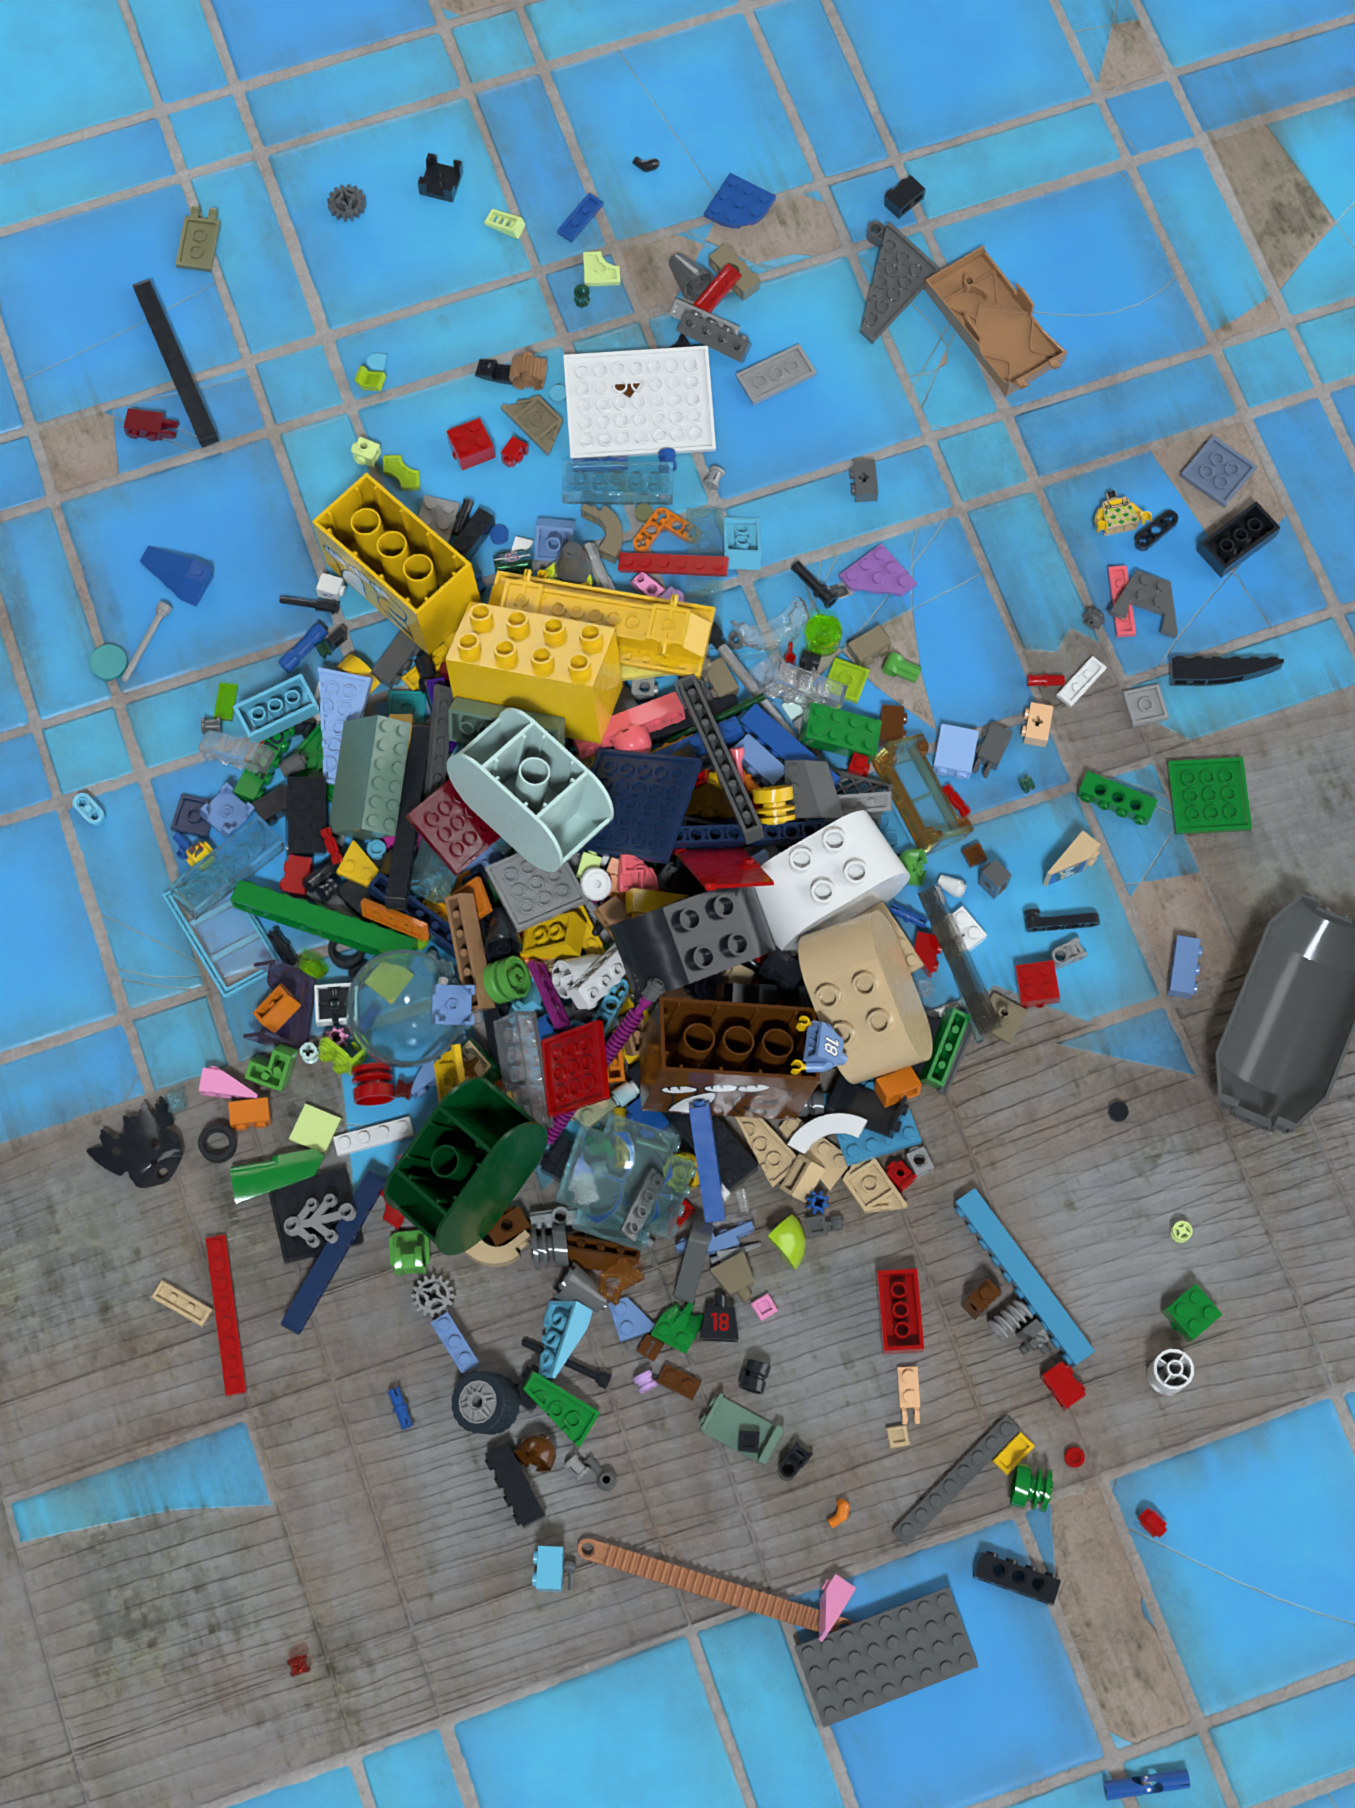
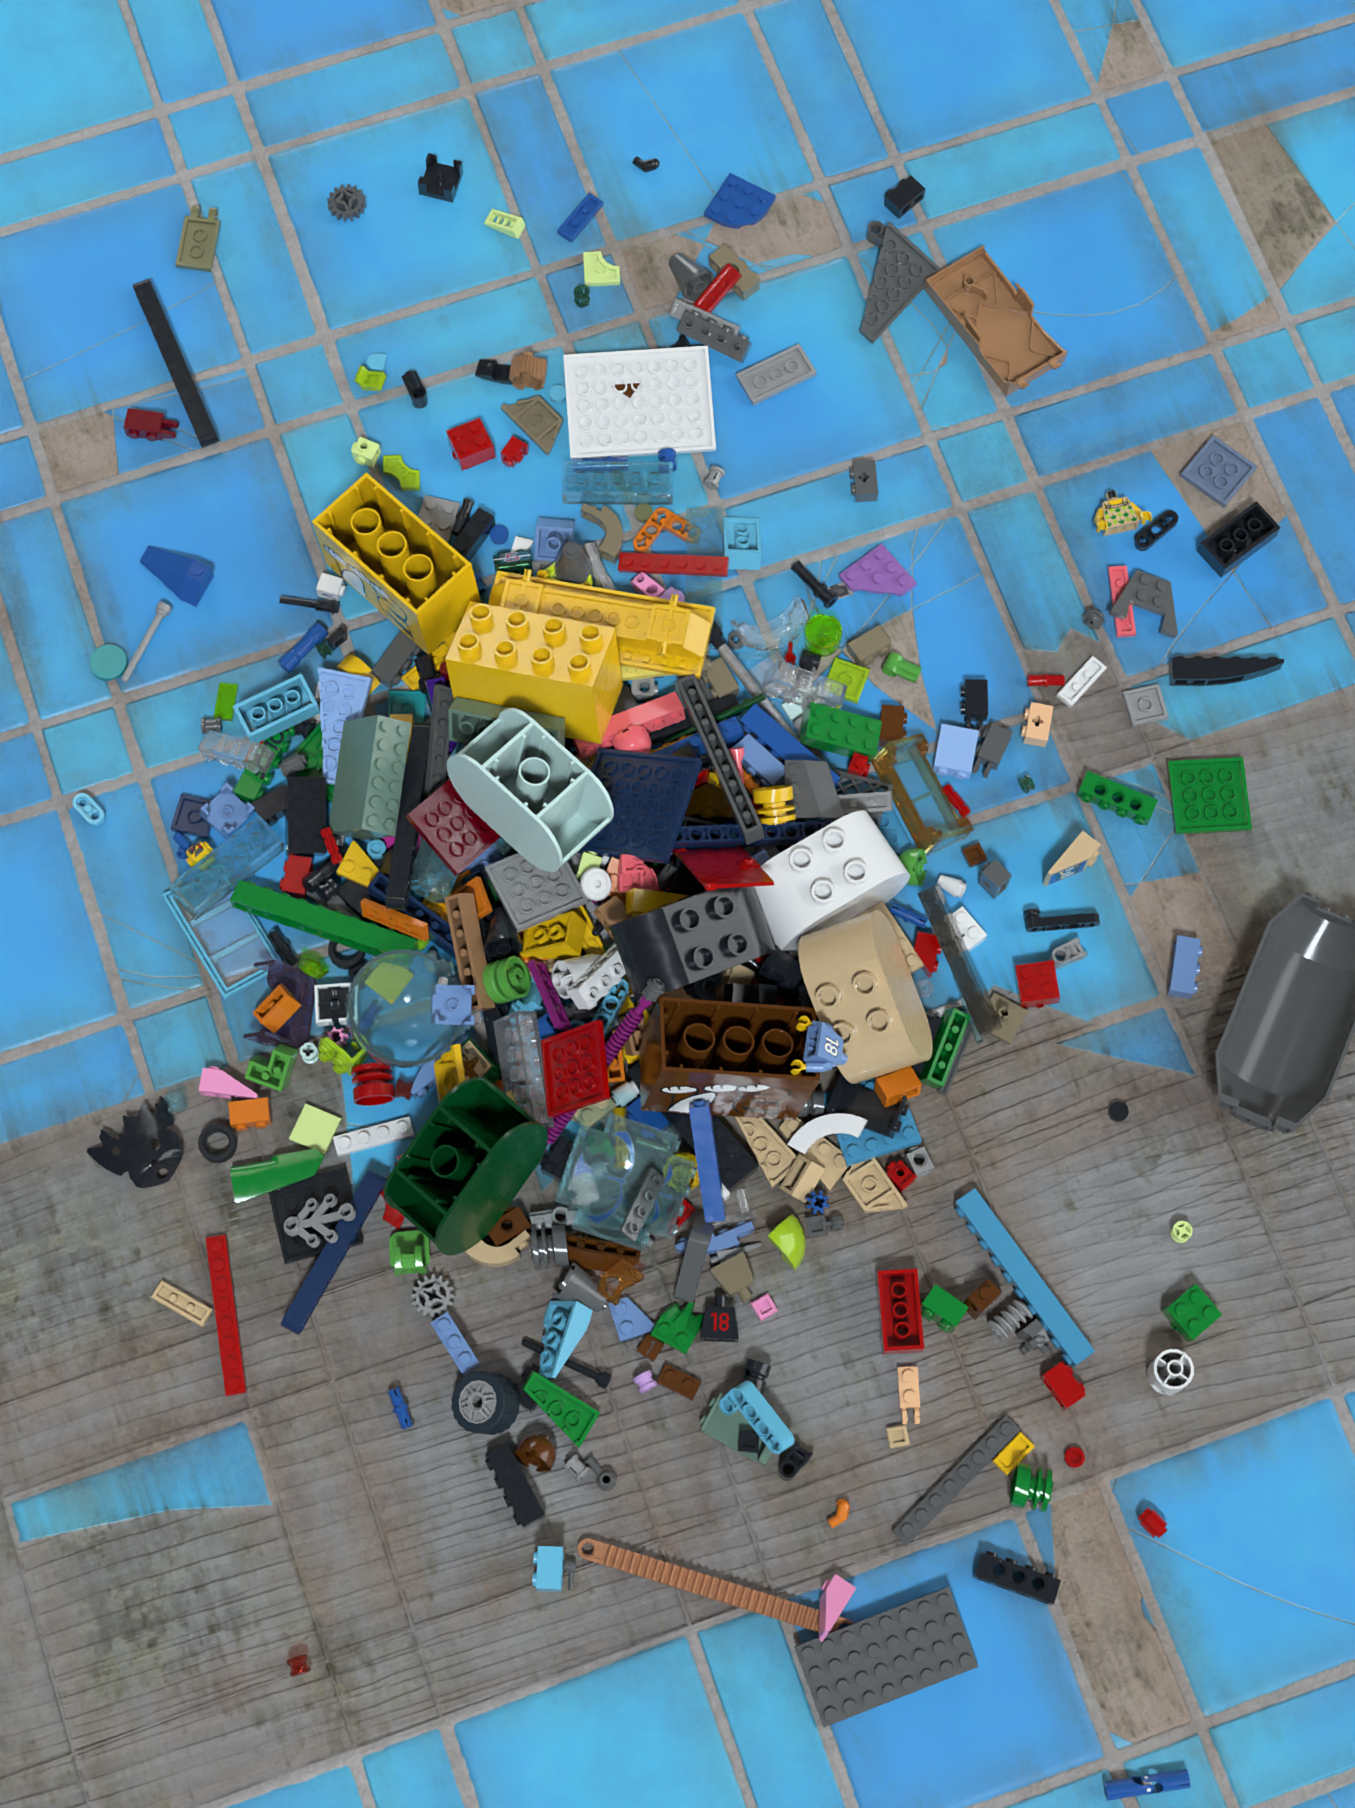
(415, 389): none -> black piece
(759, 1415): none -> medium azure beam
(943, 1309): none -> green brick
(974, 702): none -> black hinge

